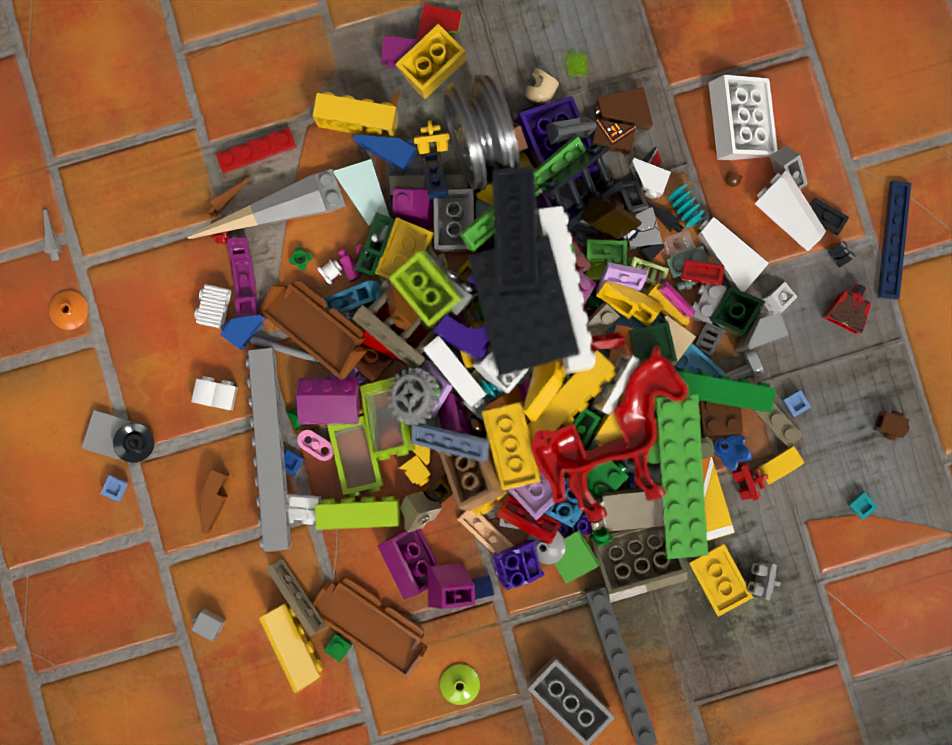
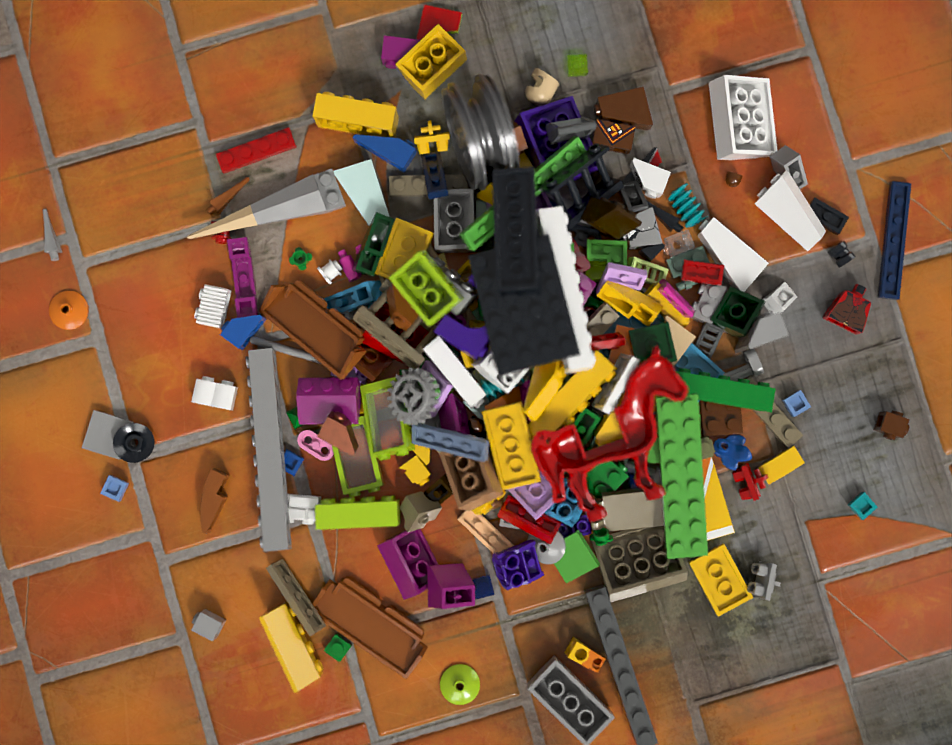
(339, 433): none -> slope
(413, 206): magenta slope -> none
(584, 655): none -> leg

